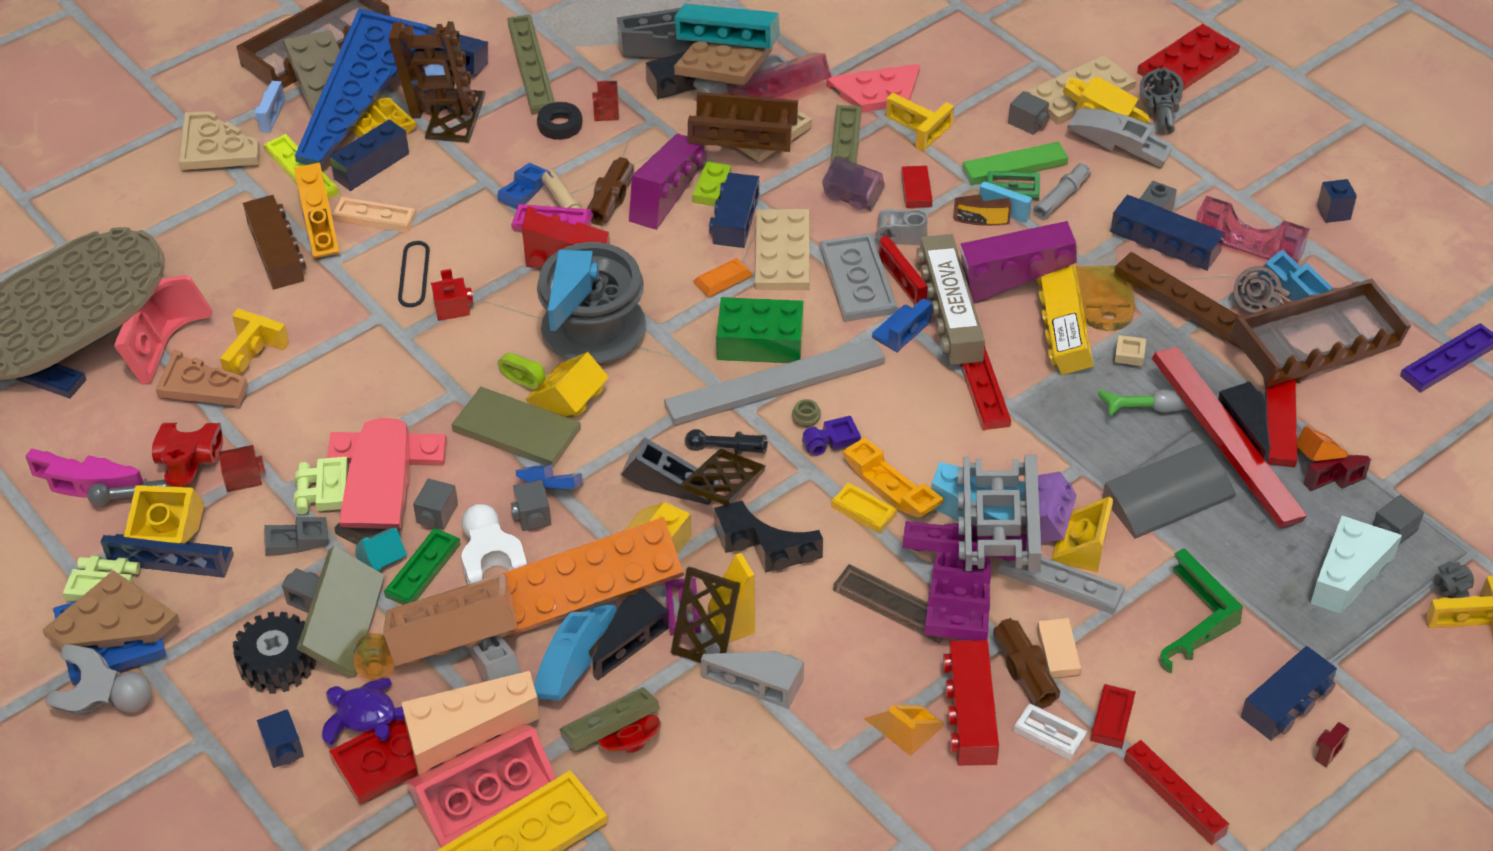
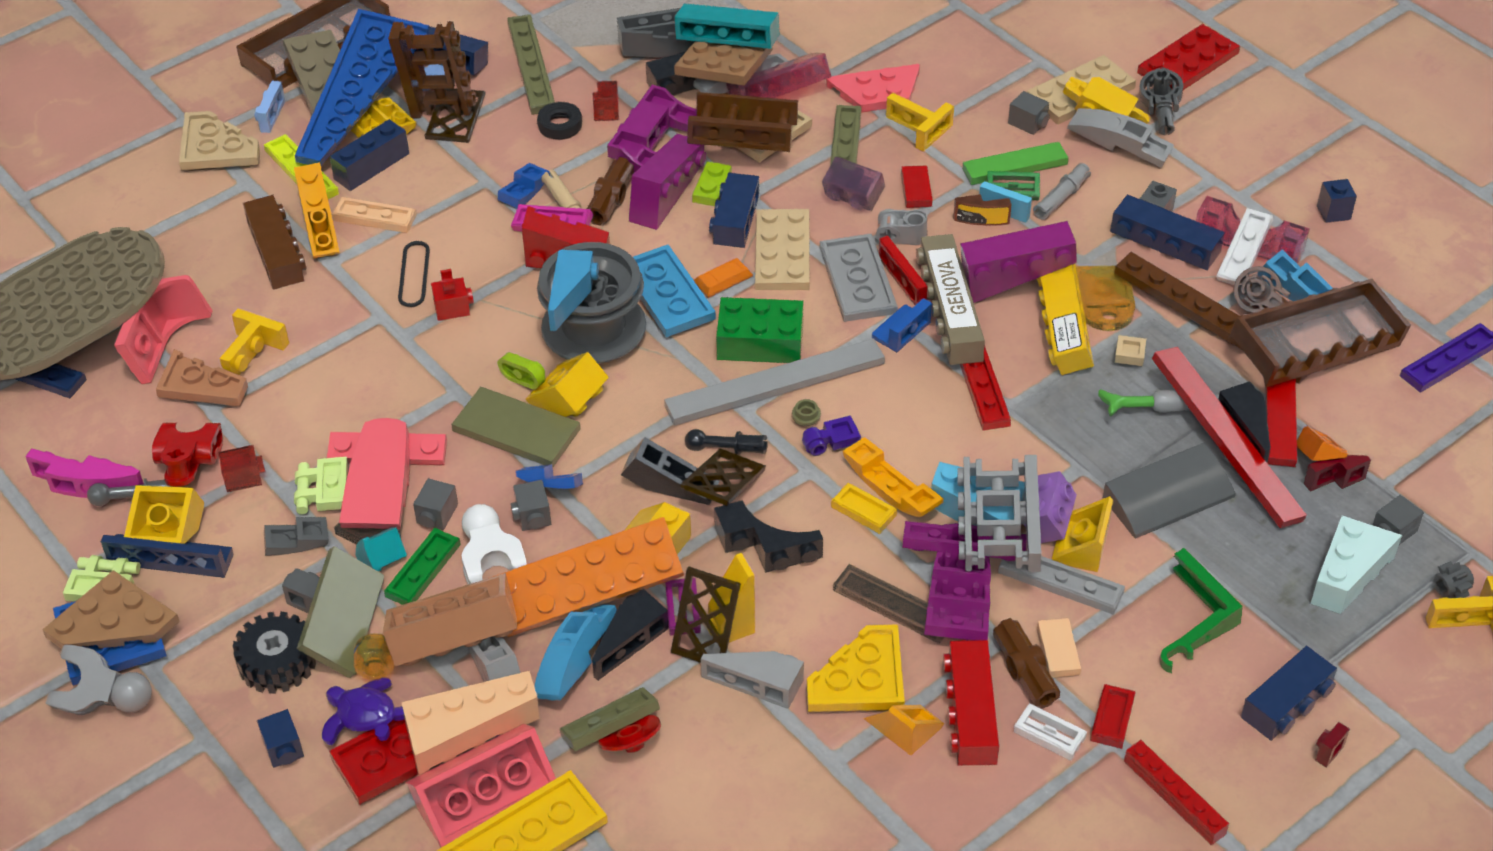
(647, 125): none -> magenta bracket
(671, 292): none -> dark azure plate
(860, 674): none -> yellow plate
(1245, 245): none -> white tile

